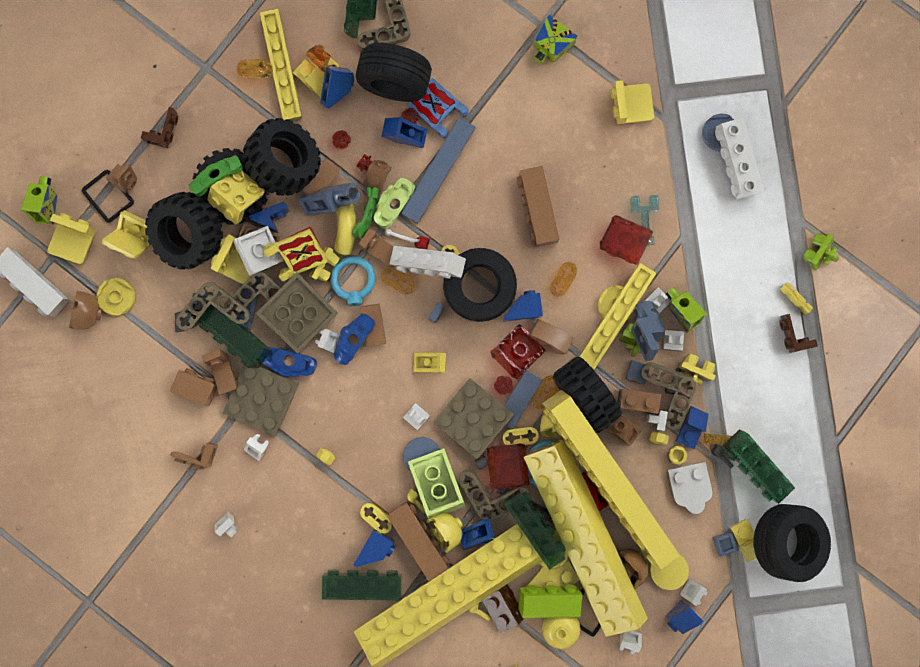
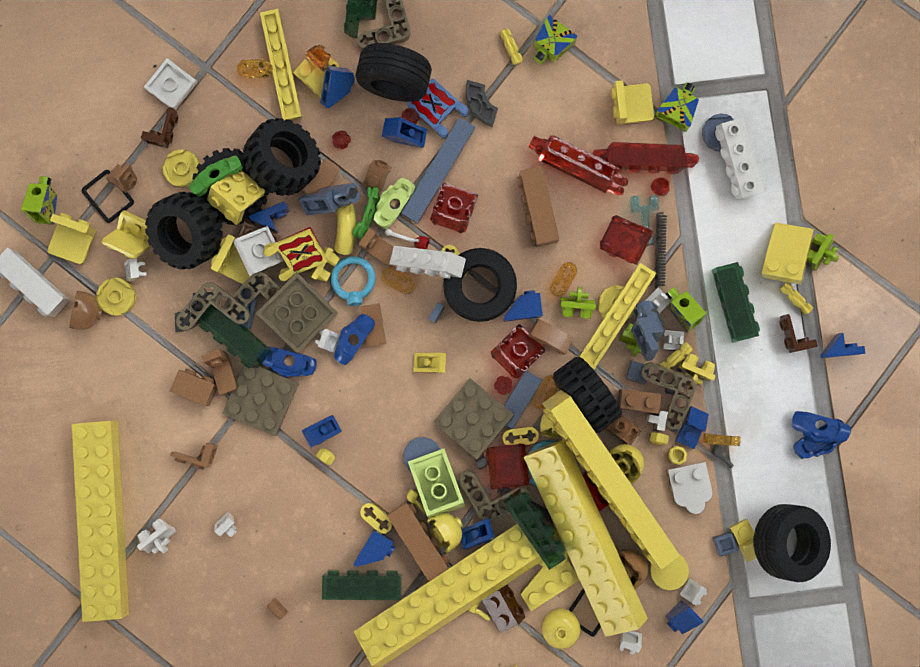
(100, 521): none -> light yellow brick
(132, 271): none -> white tile
(158, 540): none -> white hips
(170, 84): none -> white plate
(180, 167): none -> light yellow tile
(254, 448): white tile -> none
(277, 608): none -> medium nougat tile
(321, 431): none -> blue slope
(364, 163): clear red plate -> none
(416, 416): white tile -> none
(453, 207): none -> clear red slope
(478, 103): none -> dark grey tile
(511, 46): none -> light yellow axle
(550, 601): lime brick -> none
(579, 164): none -> clear red hinge
(586, 305): none -> lime hips
(629, 460): none -> light yellow cylinder
(647, 157): none -> clear red hinge
(656, 280): none -> dark grey piece
(660, 186): none -> clear red plate
(677, 356): none -> light yellow axle
(679, 107): none -> torso
(735, 302): none -> clear green brick
(758, 466): clear green brick -> none
(787, 253): none -> light yellow slope
(807, 448): none -> blue piece
(835, 430): none -> blue piece
(838, 348): none -> blue slope

